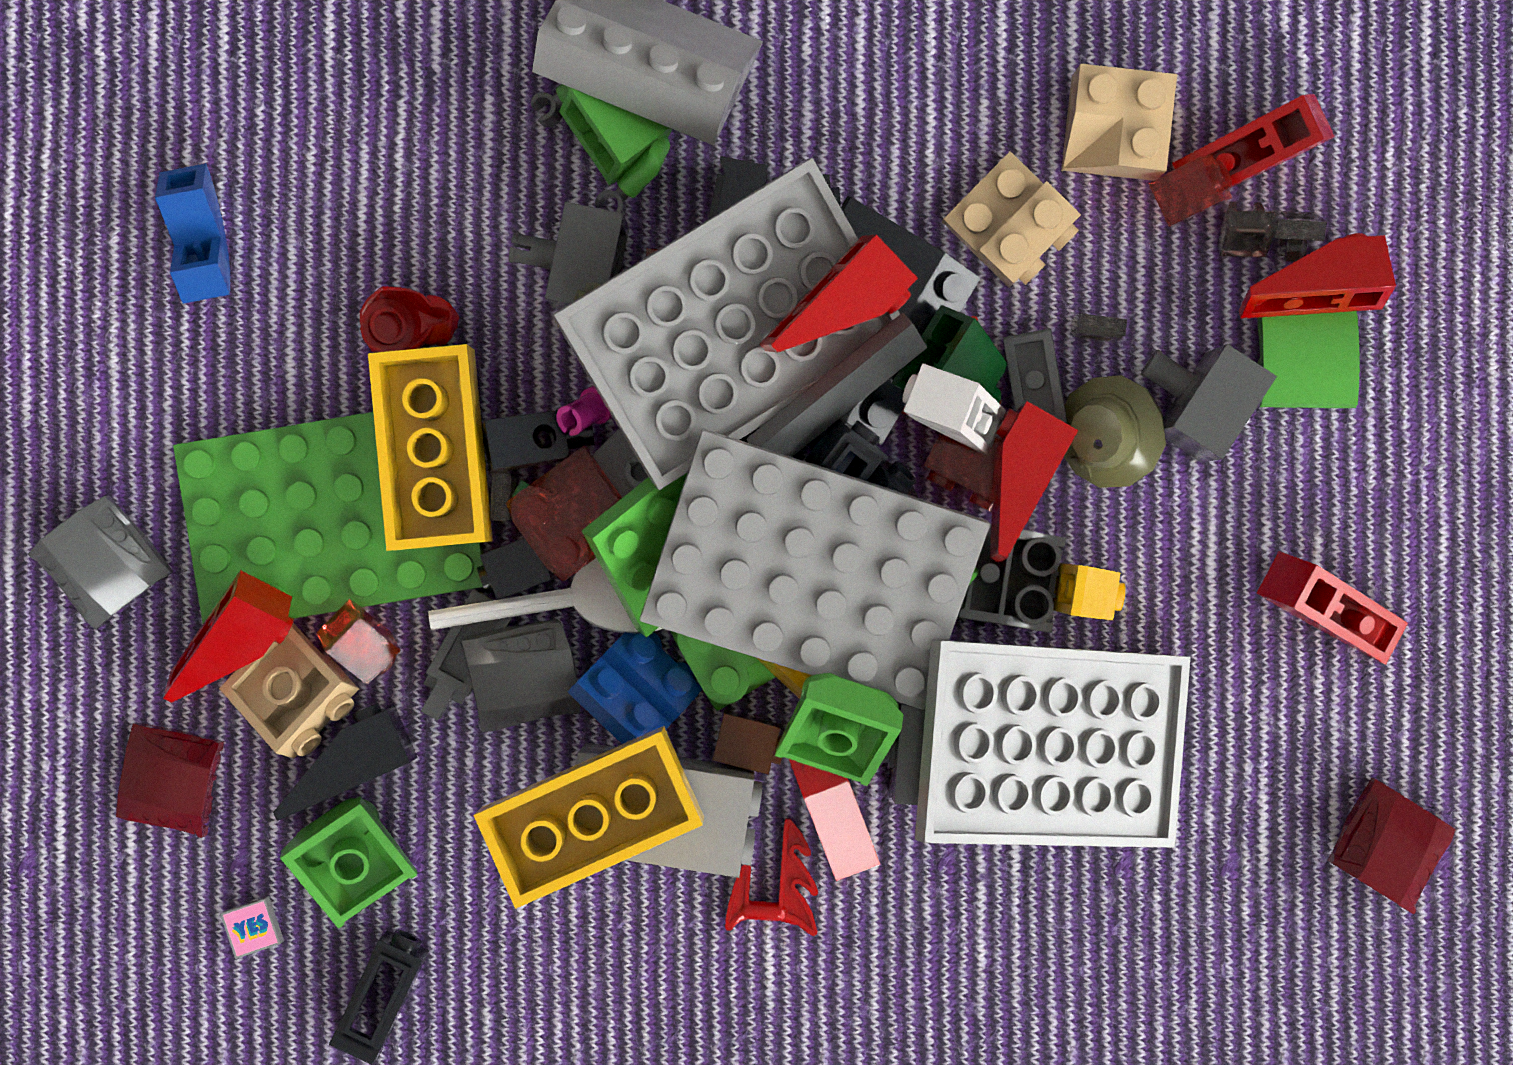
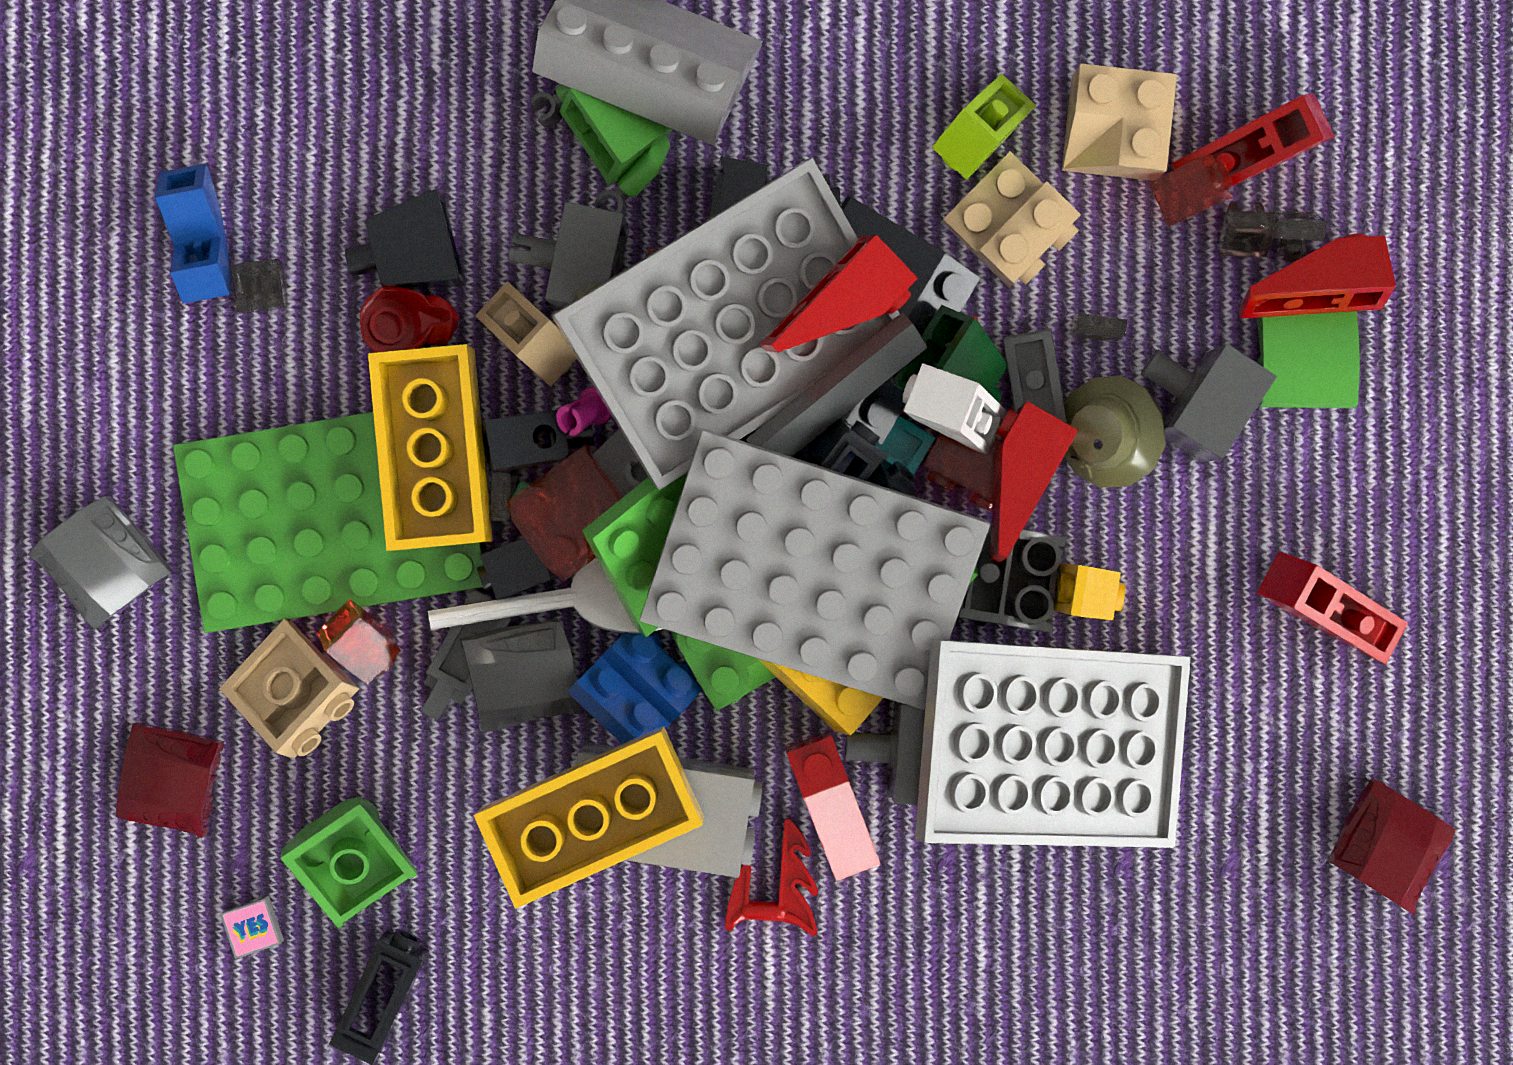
(232, 636): red slope -> none
(259, 286): none -> clear smoke tile
(356, 755): black slope -> none
(410, 246): none -> black torso
(527, 333): none -> tan slope
(747, 742): reddish brown brick -> none
(841, 727): bright green slope -> none
(906, 444): none -> teal plate
(983, 126): none -> lime slope

